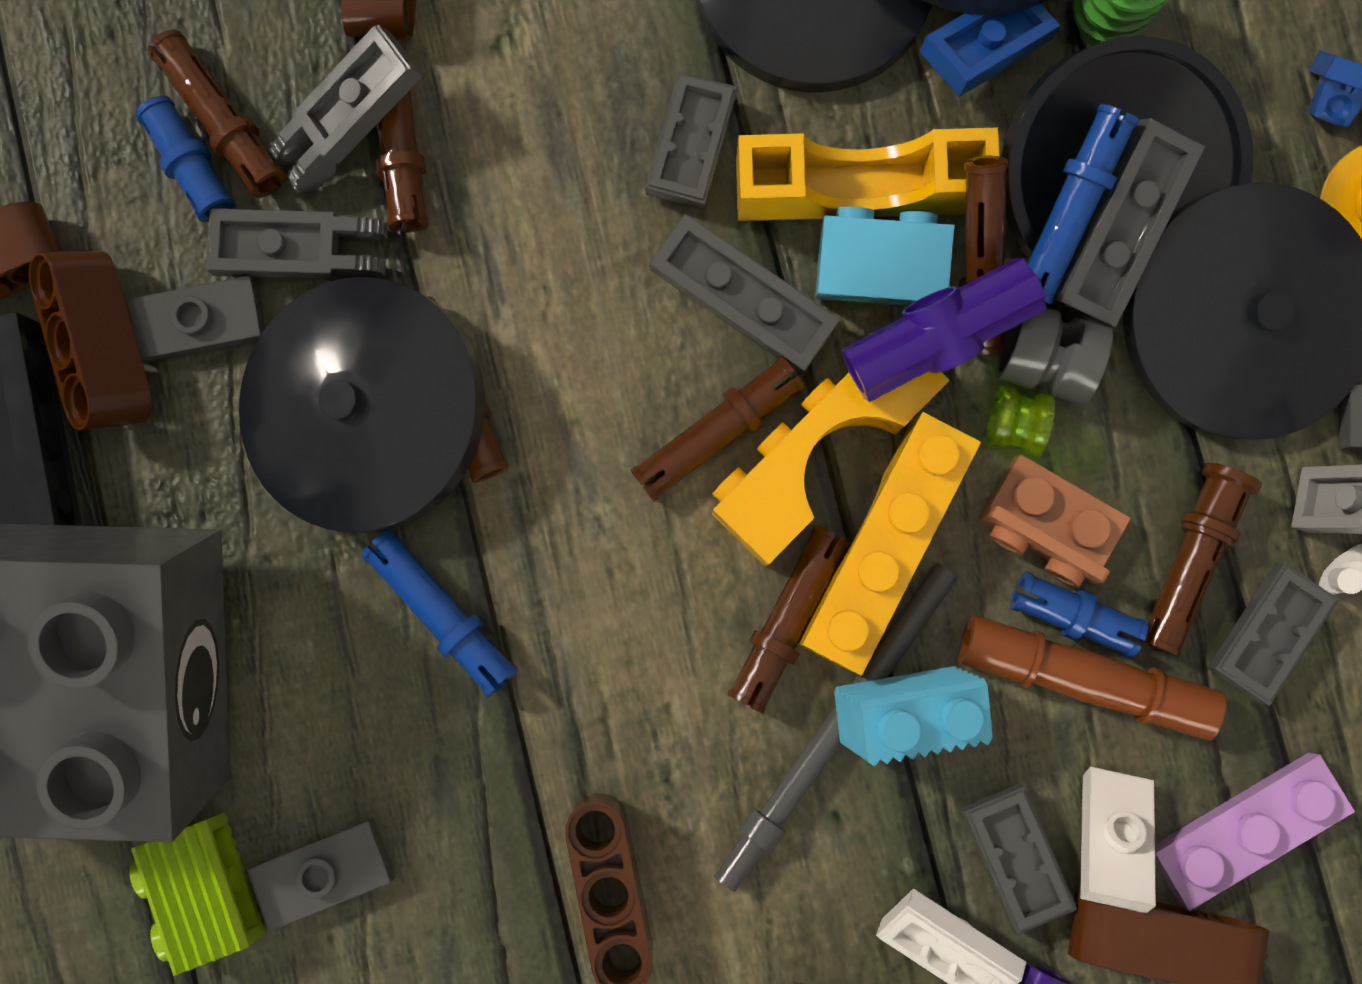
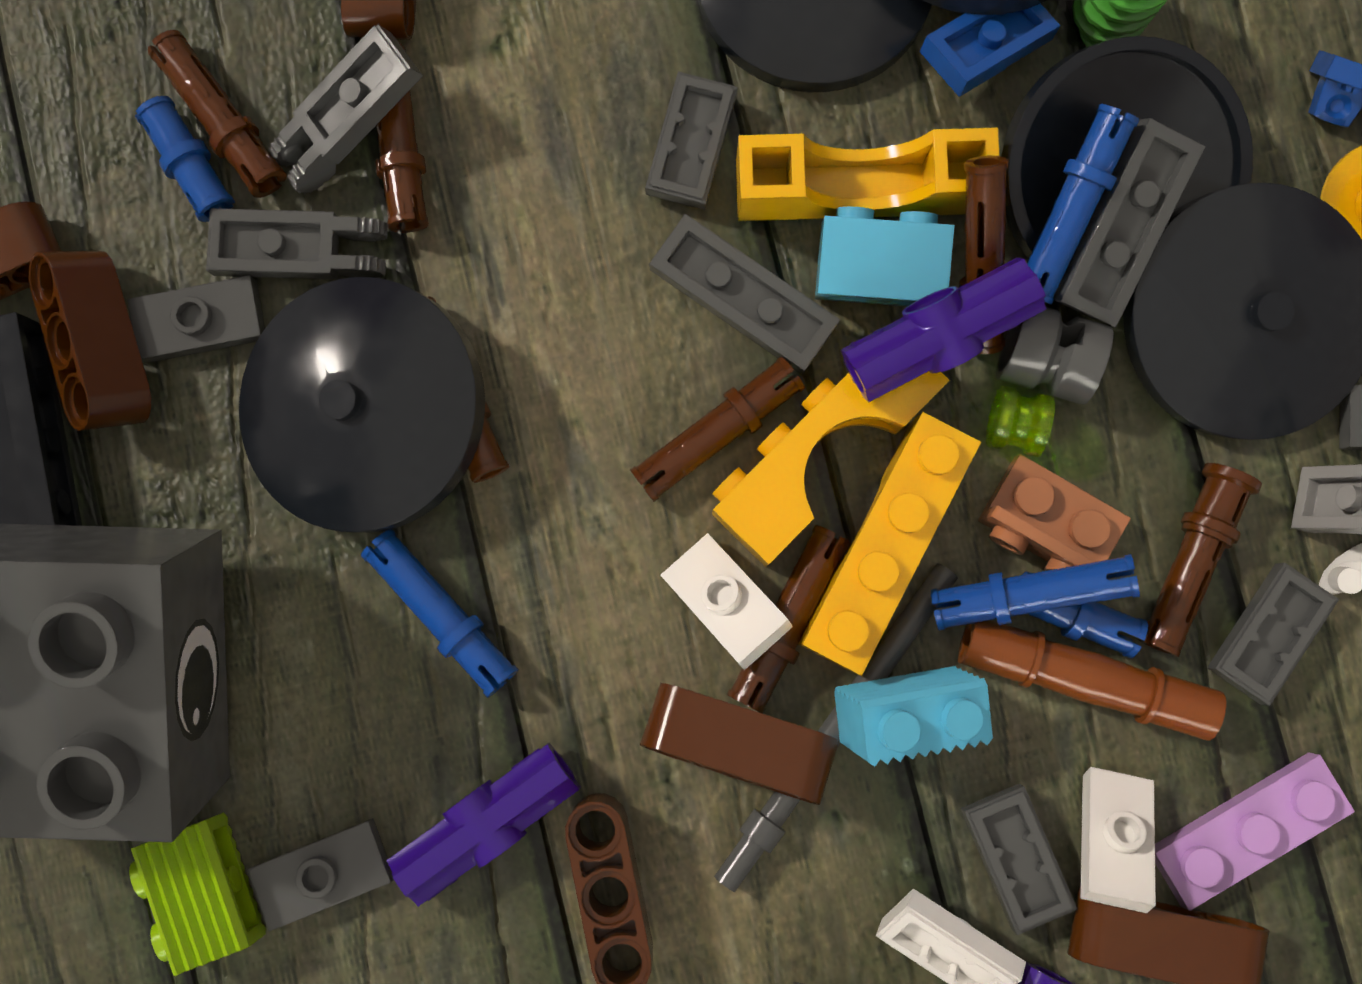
(483, 824): none -> dark purple piece
(726, 601): none -> white plate
(740, 743): none -> reddish brown beam
(1034, 592): none -> blue pin

